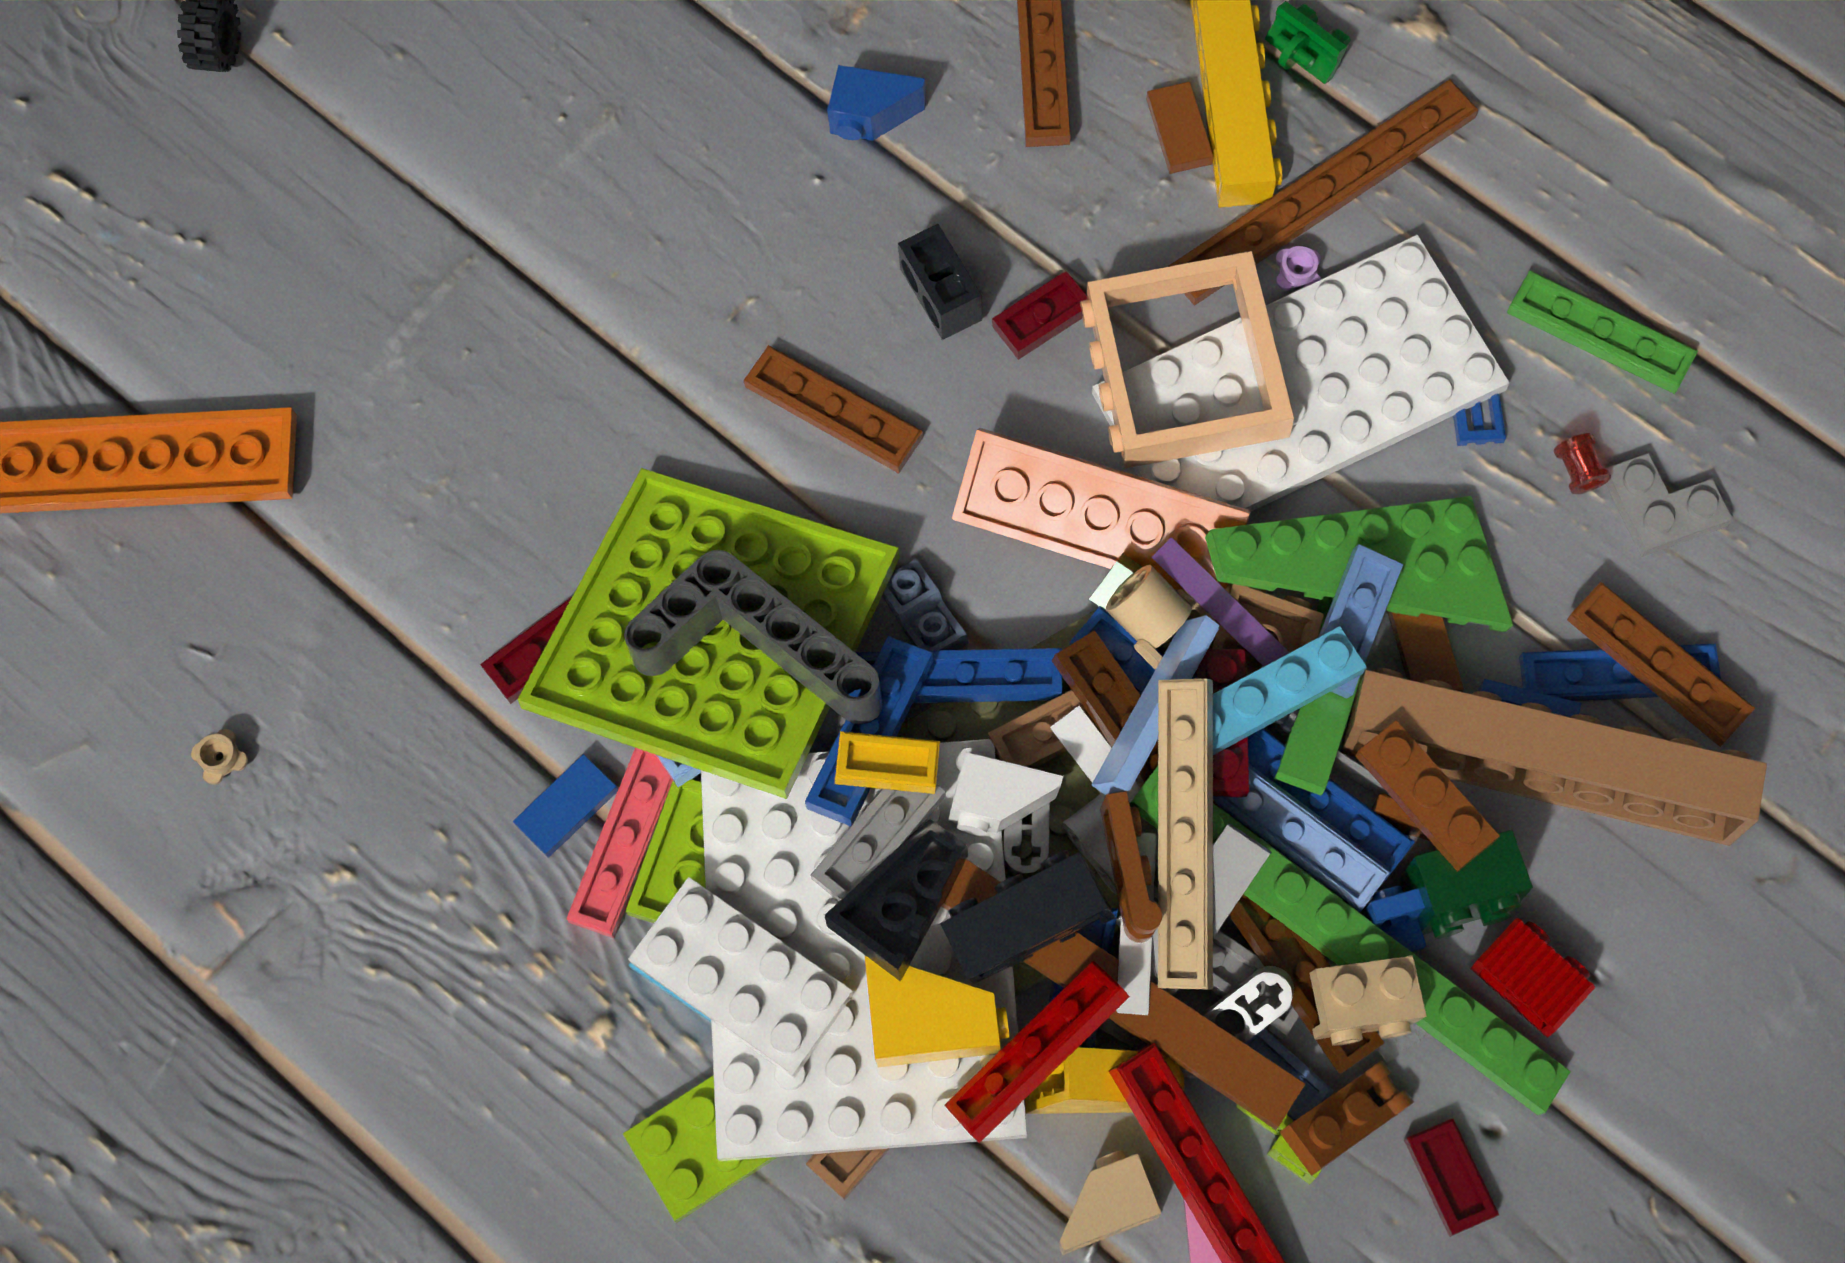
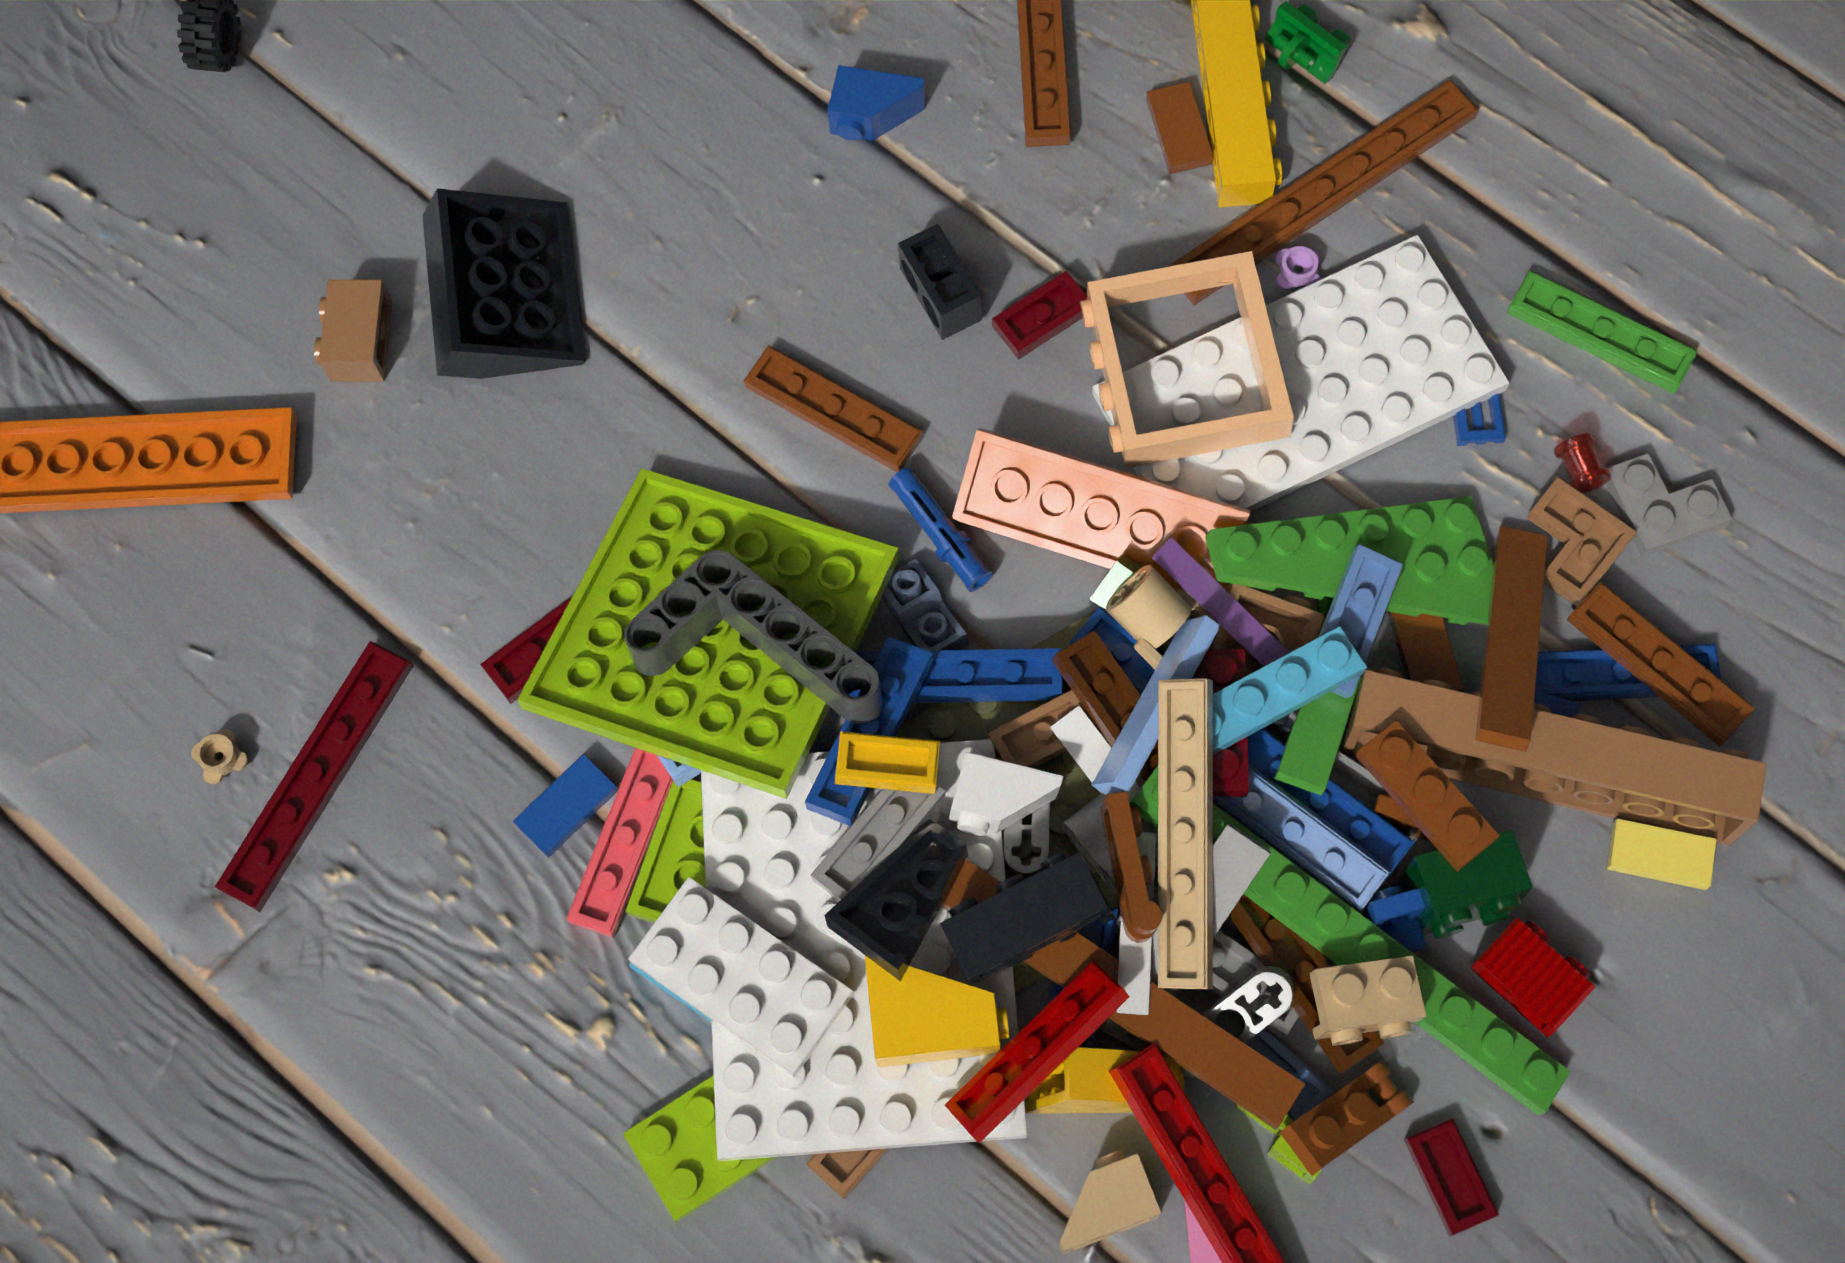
(314, 776): none -> dark red tile
(354, 330): none -> medium nougat brick
(501, 285): none -> black slope
(971, 568): none -> blue pin
(1512, 640): none -> dark orange tile
(1590, 538): none -> medium nougat plate
(1661, 854): none -> light yellow tile

